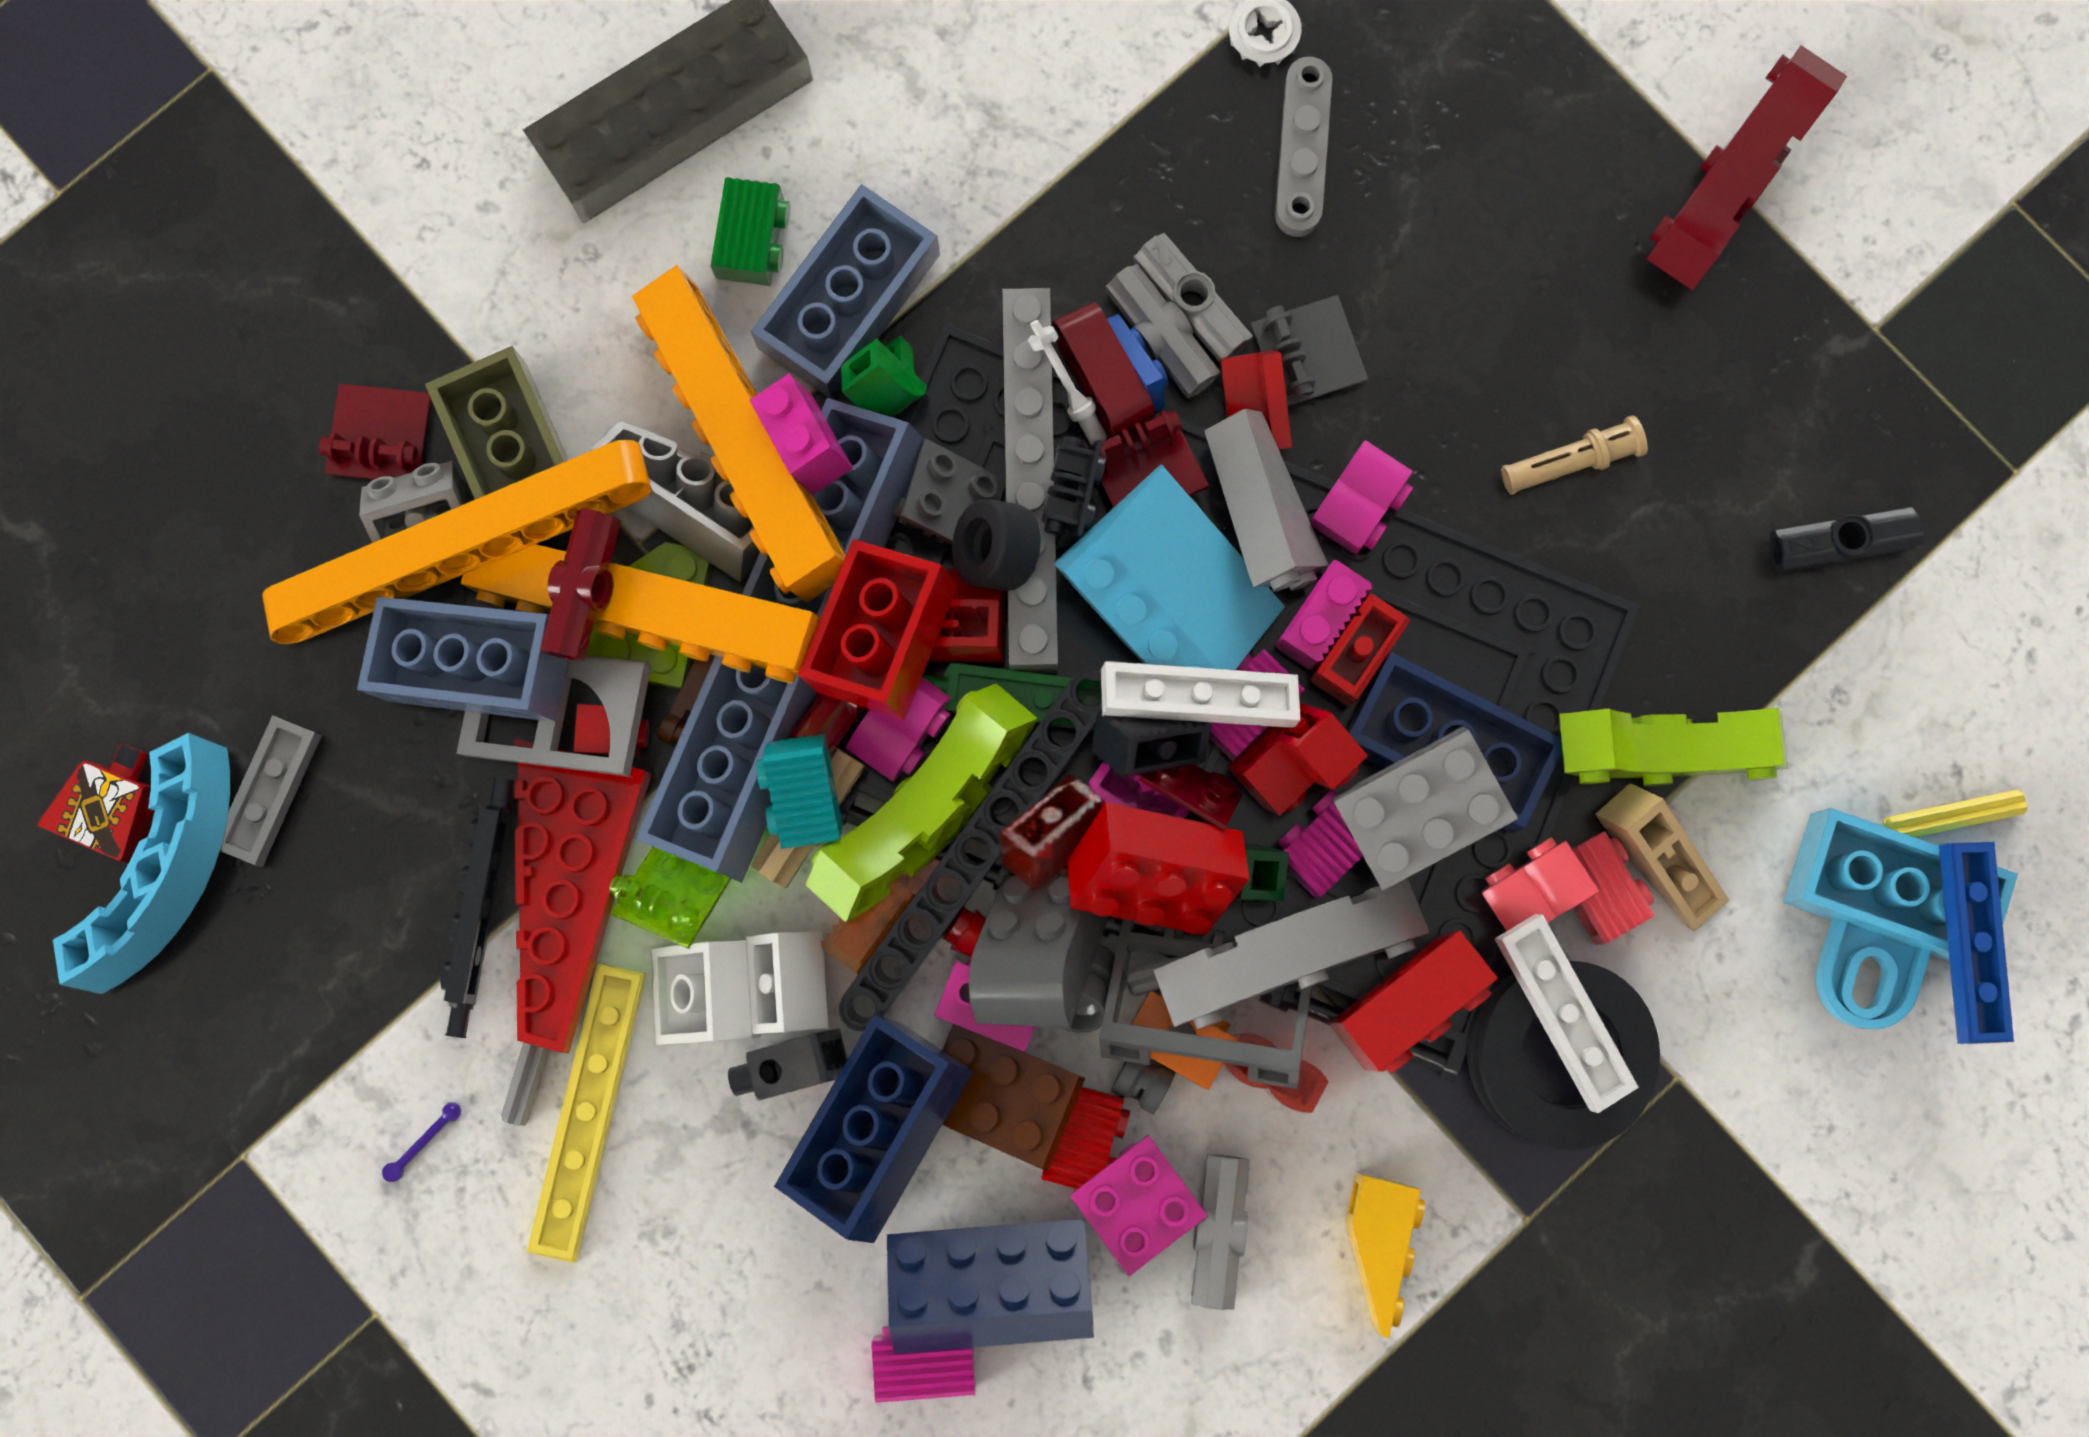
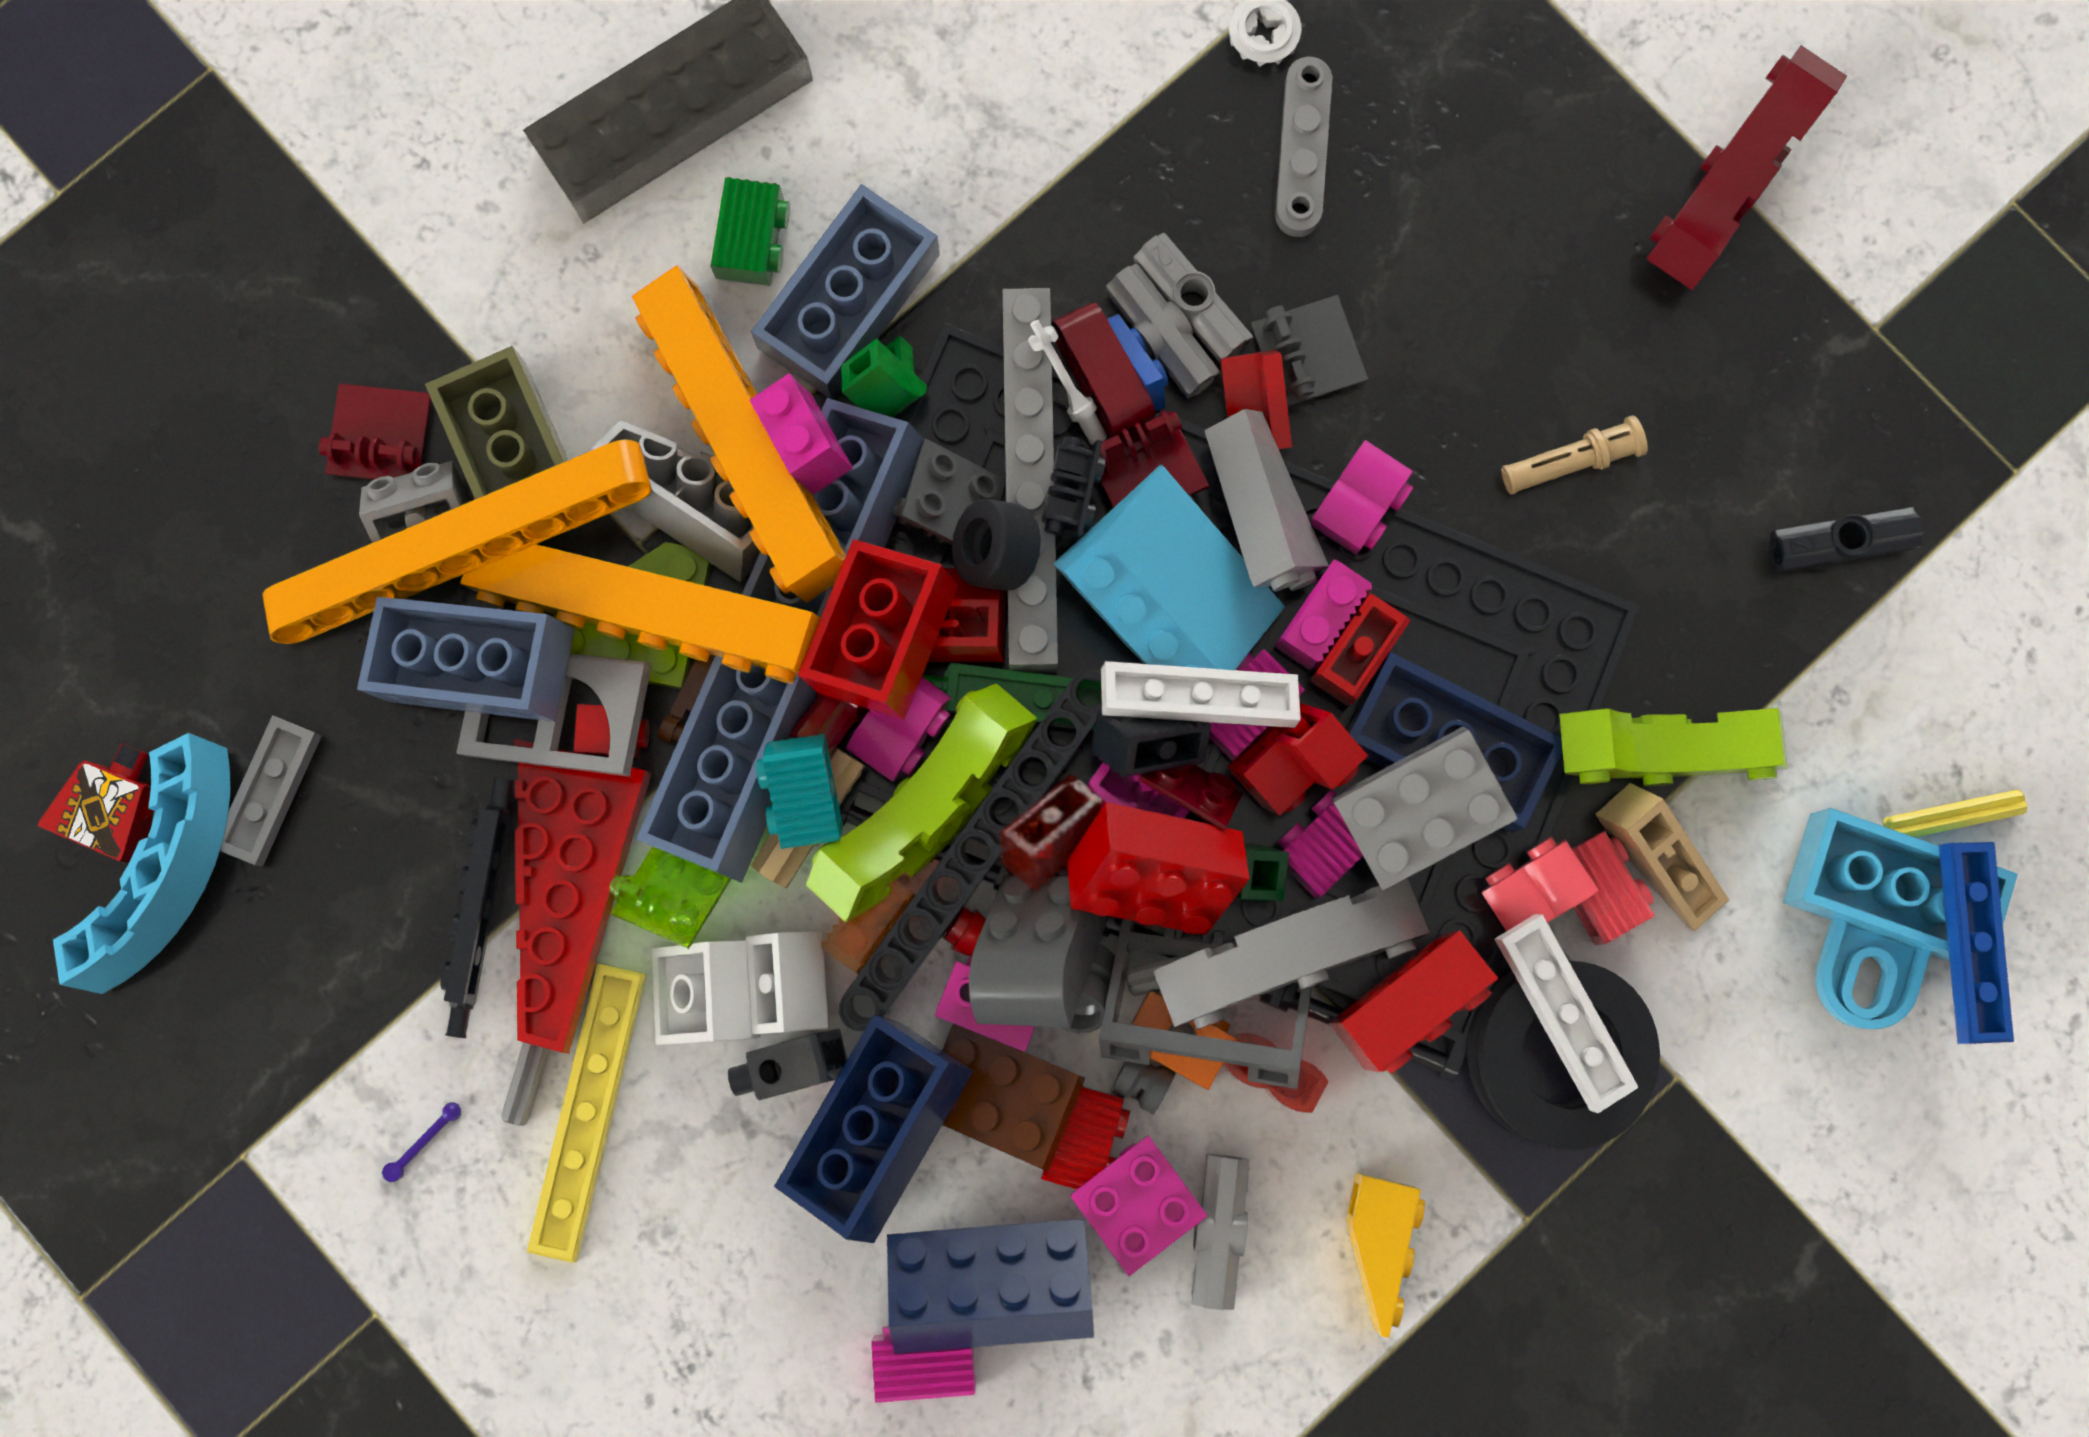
(580, 585): dark red piece -> none

